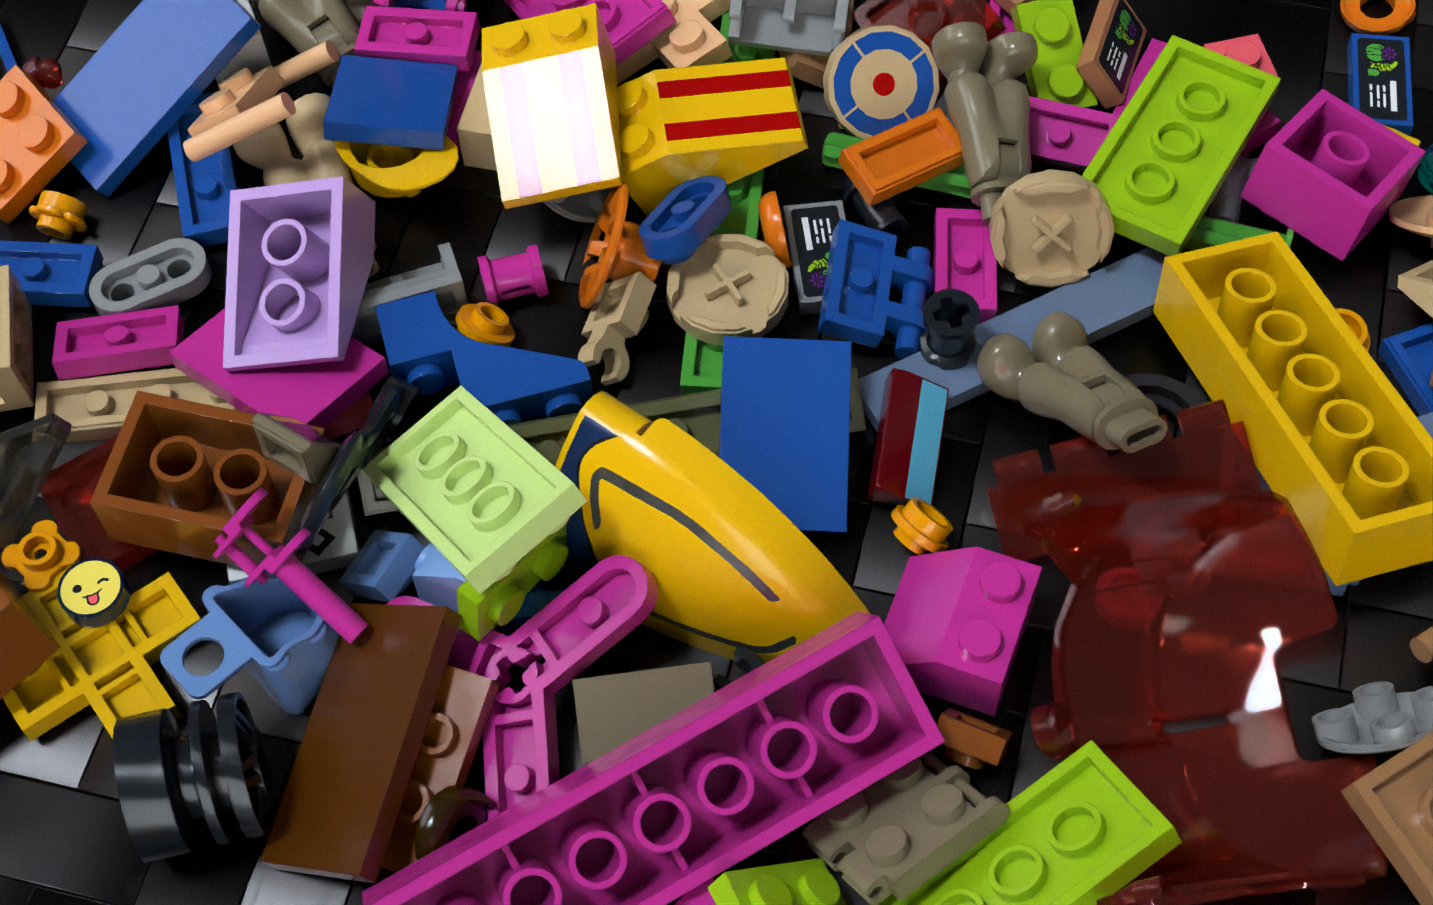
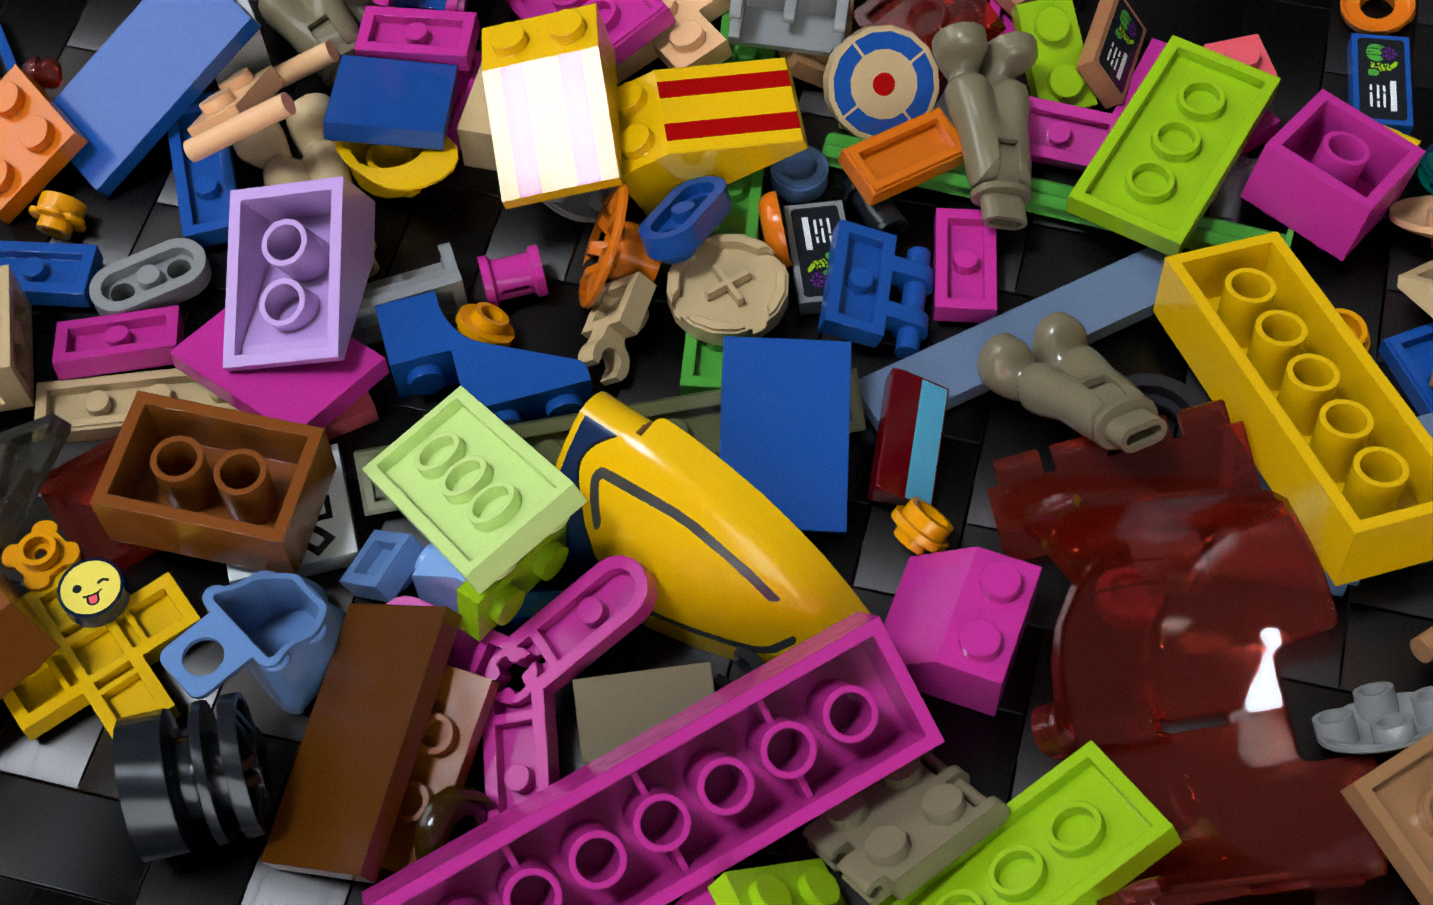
(287, 569): dark pink piece -> none
(295, 445): dark tan slope -> none
(384, 423): black piece -> none
(800, 176): none -> medium blue tile
(949, 324): black bush -> none
(972, 740): dark orange plate -> none
(1051, 228): tan tile -> none

